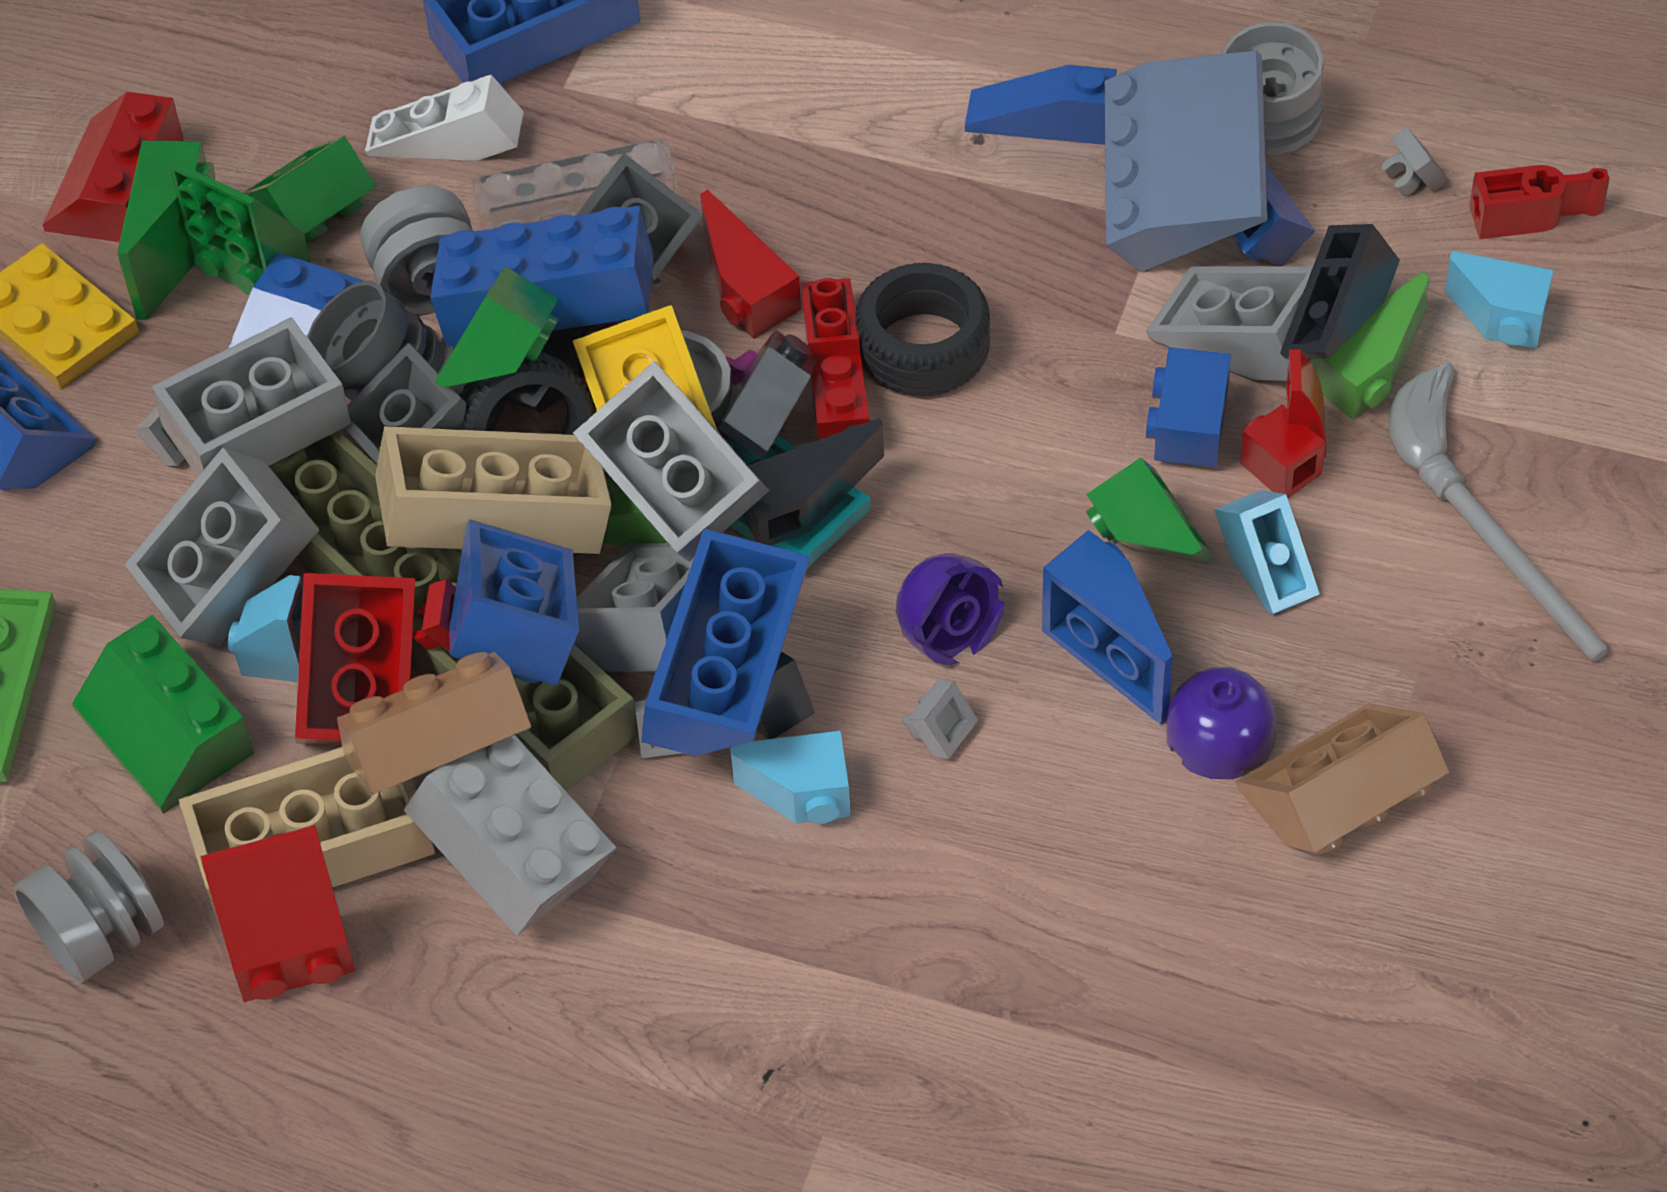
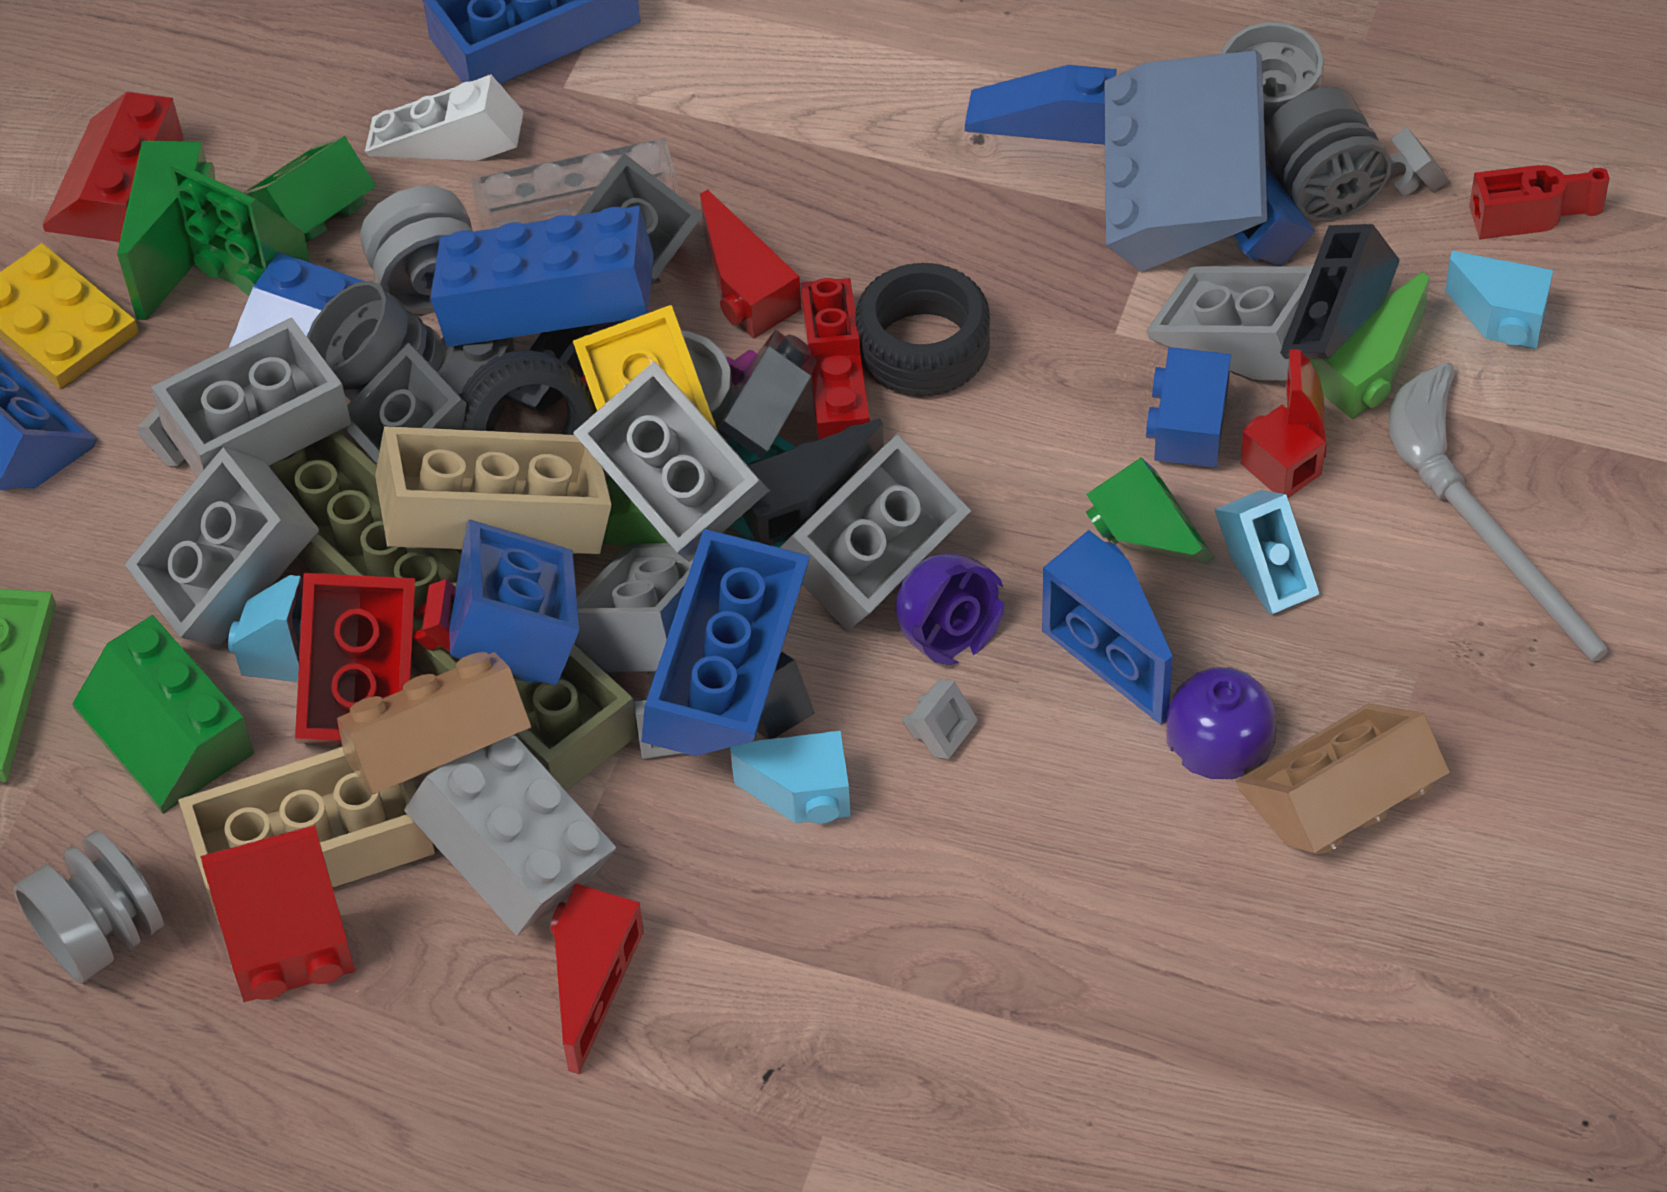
(505, 329): green slope -> none
(593, 949): none -> red slope
(875, 531): none -> light grey brick
(1326, 154): none -> dark grey wheel

